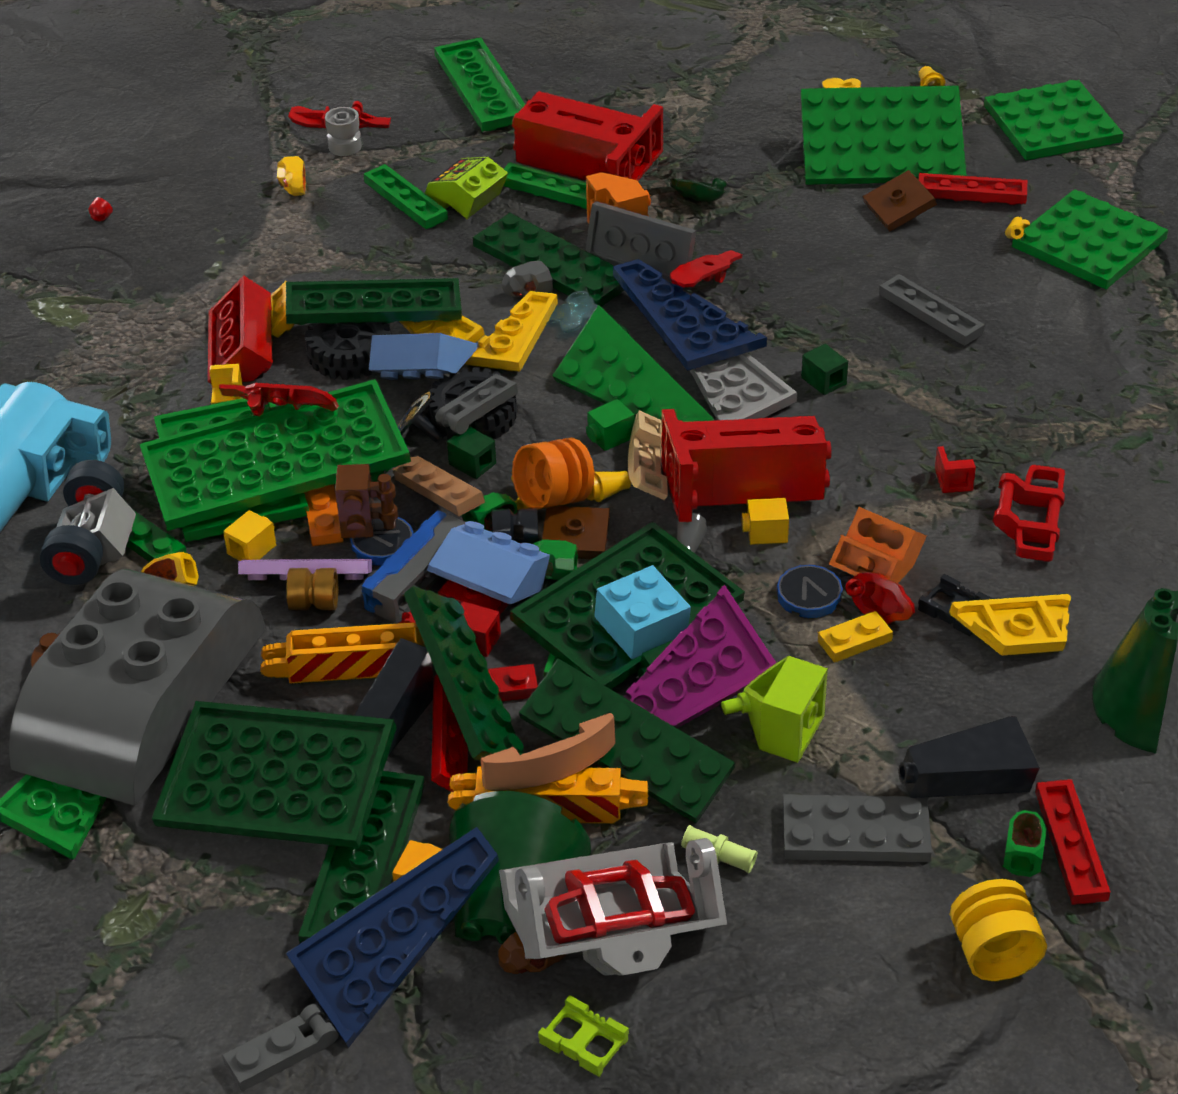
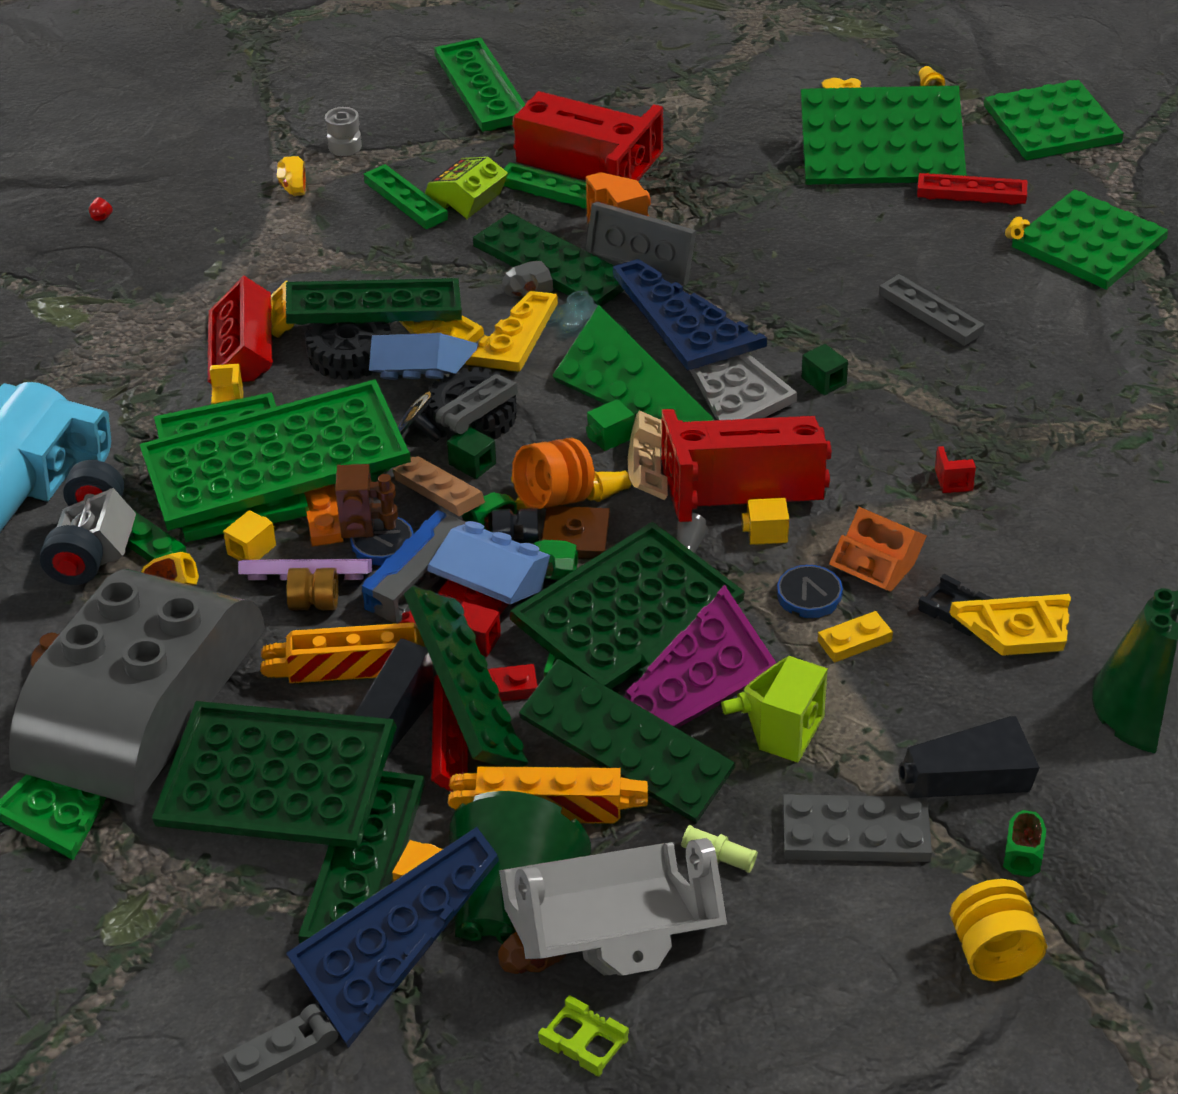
(279, 394): red piece -> none
(316, 118): red piece -> none
(552, 762): nougat slope -> none
(582, 889): red bar -> none
(641, 611): medium azure brick -> none
(700, 190): dark green arm -> none
(704, 268): red piece -> none
(877, 593): red arm -> none
(899, 200): reddish brown plate -> none
(1024, 493): red bar -> none
(1072, 842): red plate -> none

